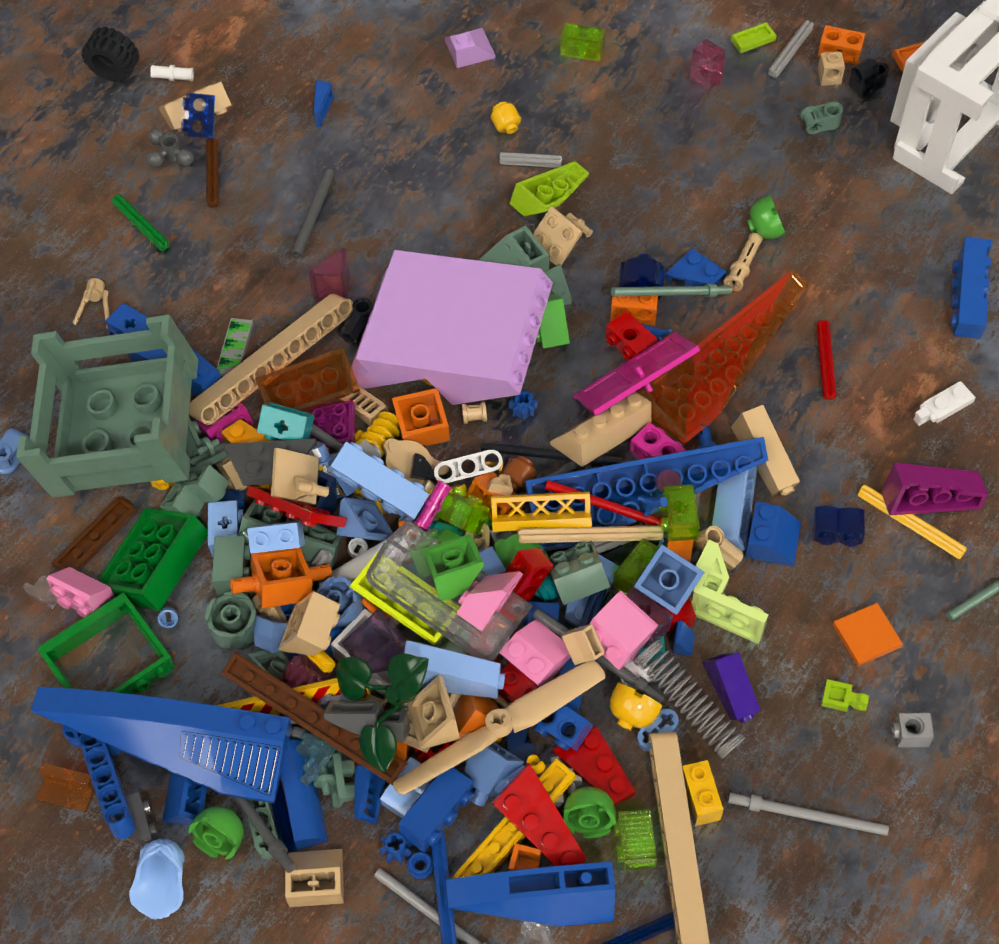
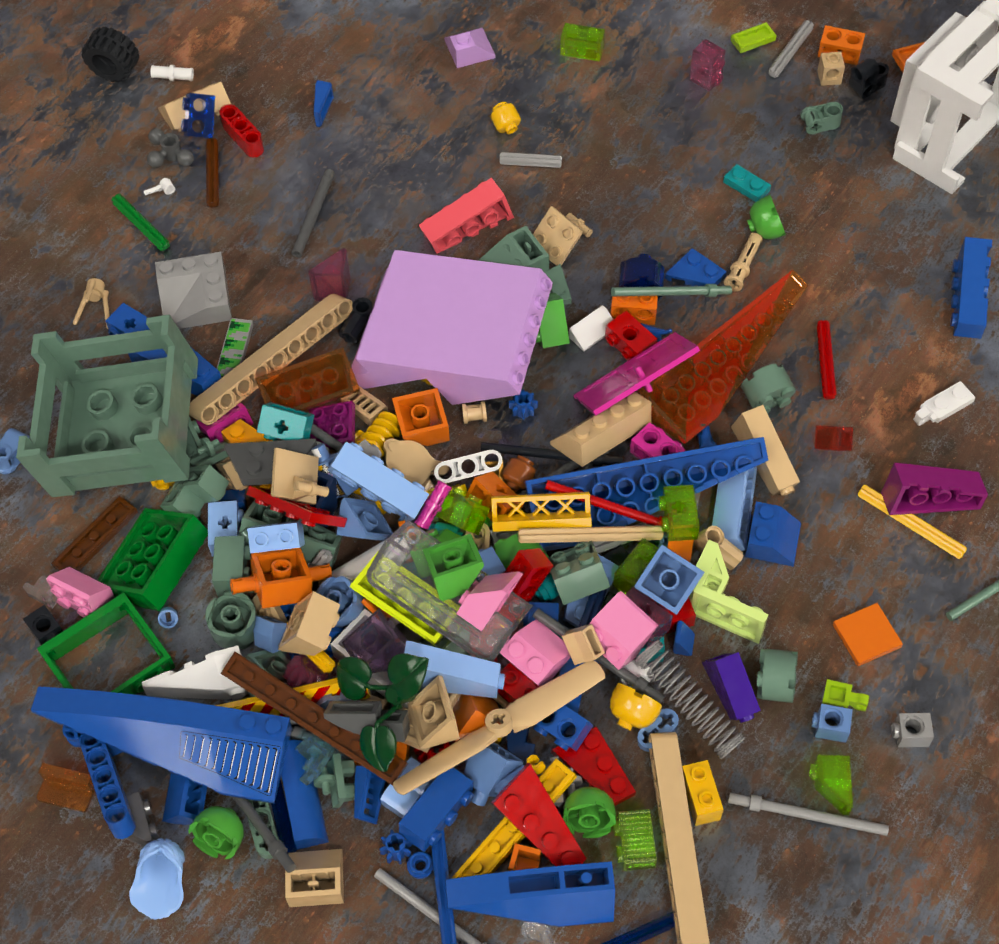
(38, 621): none -> black brick
(165, 185): none -> white hand
(194, 290): none -> light grey slope
(198, 680): none -> white wedge
(241, 130): none -> red beam
(353, 544): white hinge -> none
(421, 468): black tile -> none
(466, 216): none -> coral wedge
(501, 485): tan tile -> none
(547, 189): lime wedge -> none
(590, 329): none -> white slope
(653, 503): blue bar -> none
(667, 478): clear pink tile -> none
(746, 183): none -> teal plate
(769, 387): none -> sand green brick
(777, 675): none -> sand green brick
(833, 438): none -> clear red panel
(833, 780): none -> clear neon green slope
(838, 525): clear blue brick -> none
(839, 715): none -> medium blue brick

